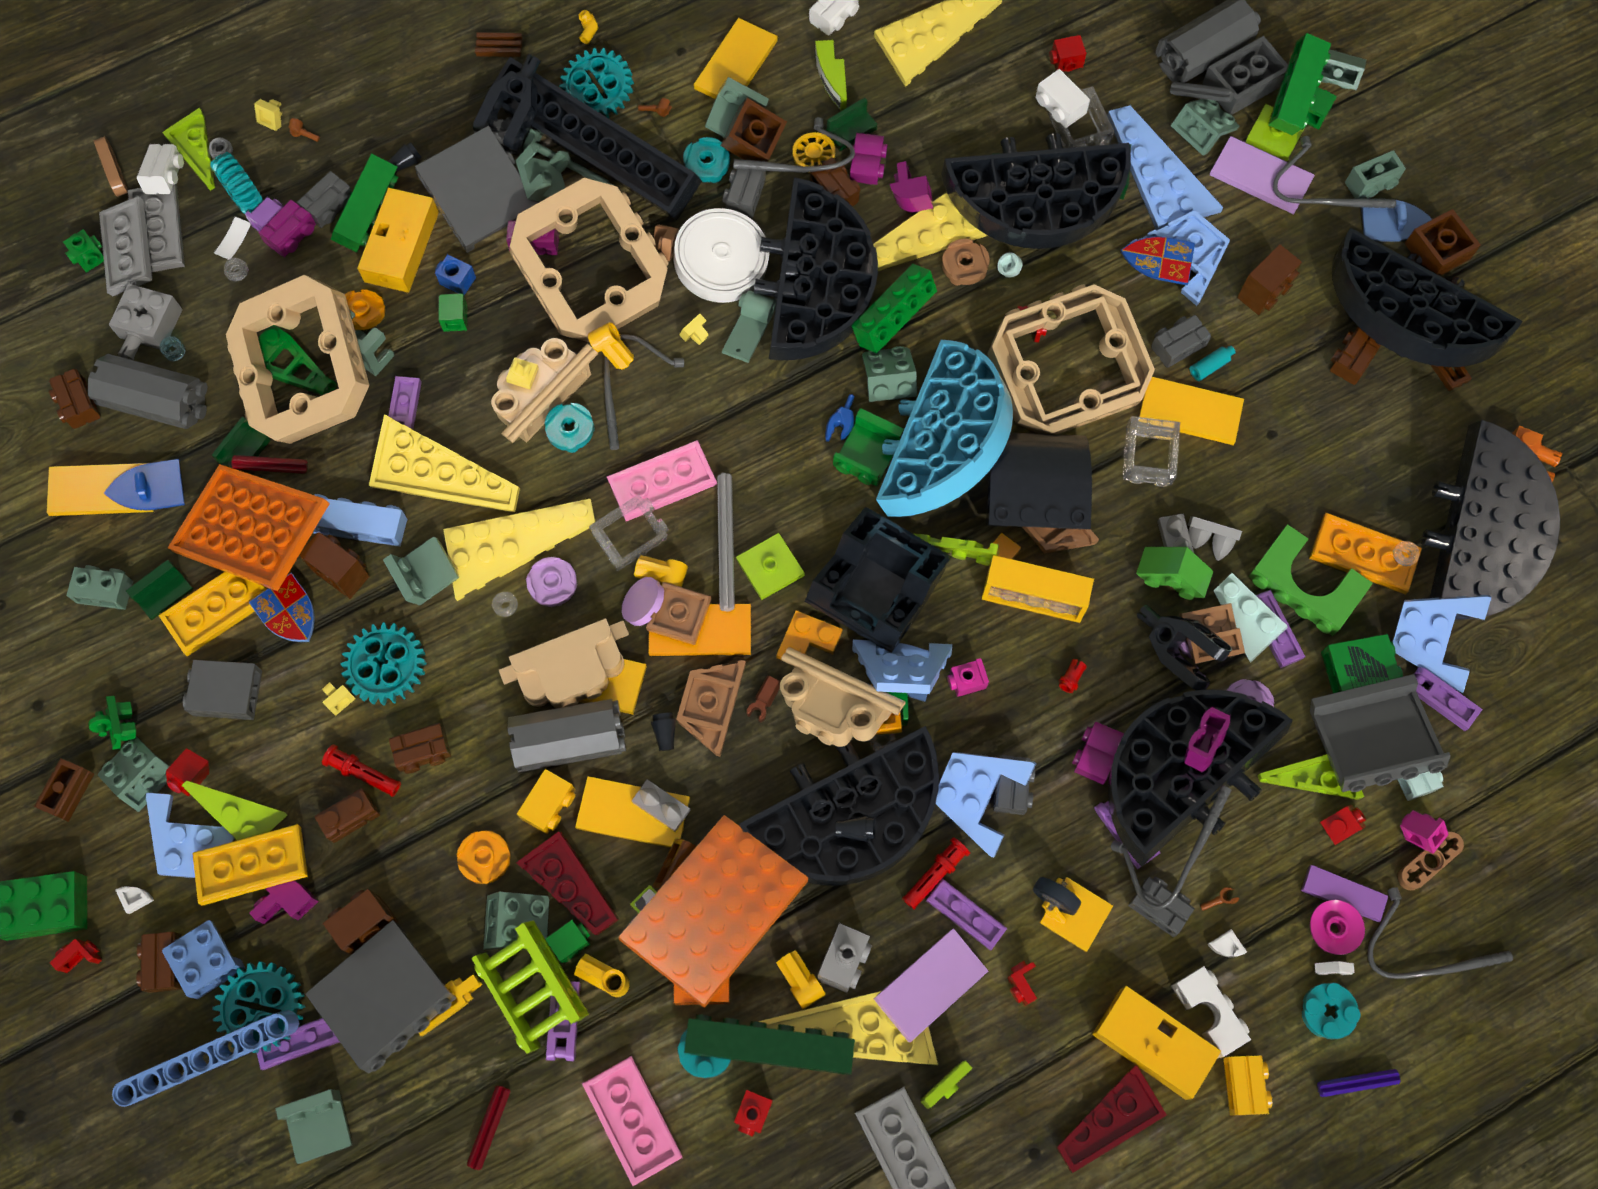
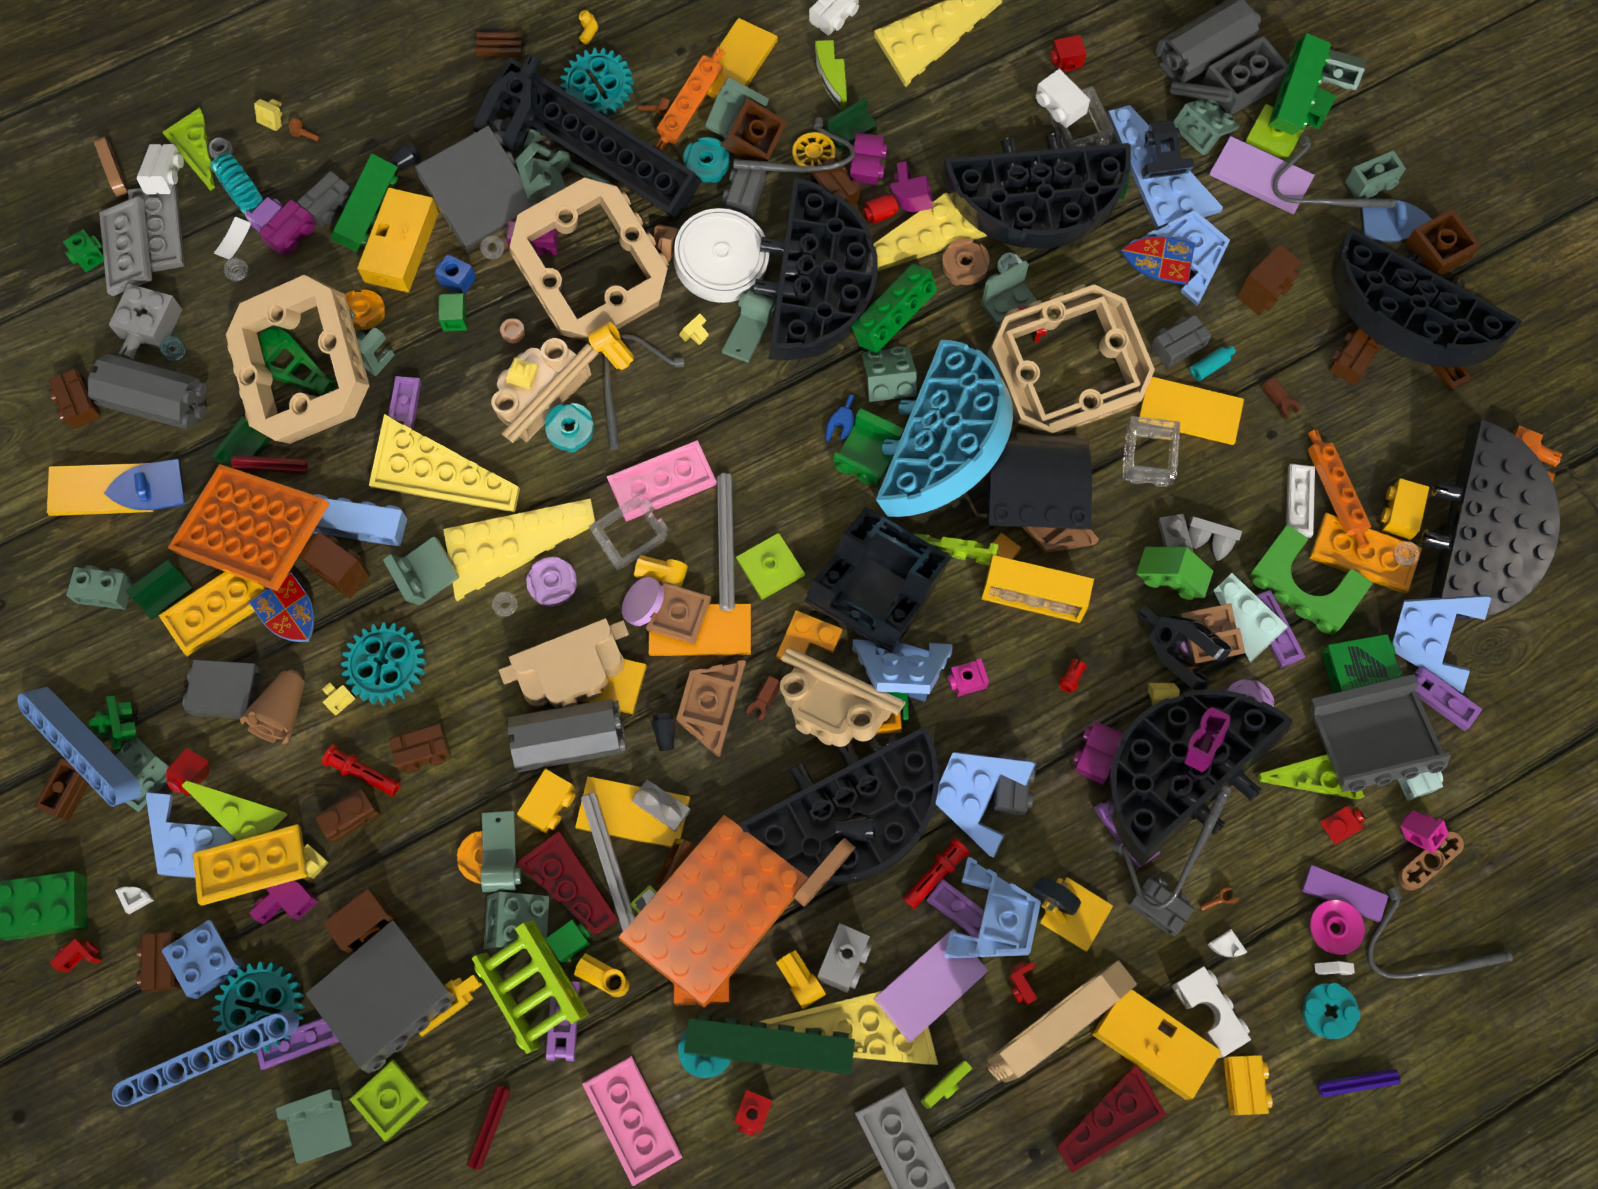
(79, 746): none -> medium blue beam
(276, 709): none -> medium nougat cone
(314, 862): none -> light yellow tile
(389, 1100): none -> lime plate
(499, 249): none -> clear plate
(499, 852): none -> sand green door
(512, 330): none -> medium nougat tile
(608, 859): none -> light grey axle
(689, 99): none -> orange plate
(824, 872): none -> medium nougat beam
(880, 208): none -> red brick
(1006, 292): none -> sand green bracket
(1006, 922): none -> light blue wing
(1061, 1023): none -> tan panel
(1161, 691): none -> light yellow tile
(1168, 162): none -> black tile
(1280, 397): none -> copper bar
(1300, 498): none -> white tile
(1339, 489): none -> orange plate
(1405, 508): none -> yellow brick

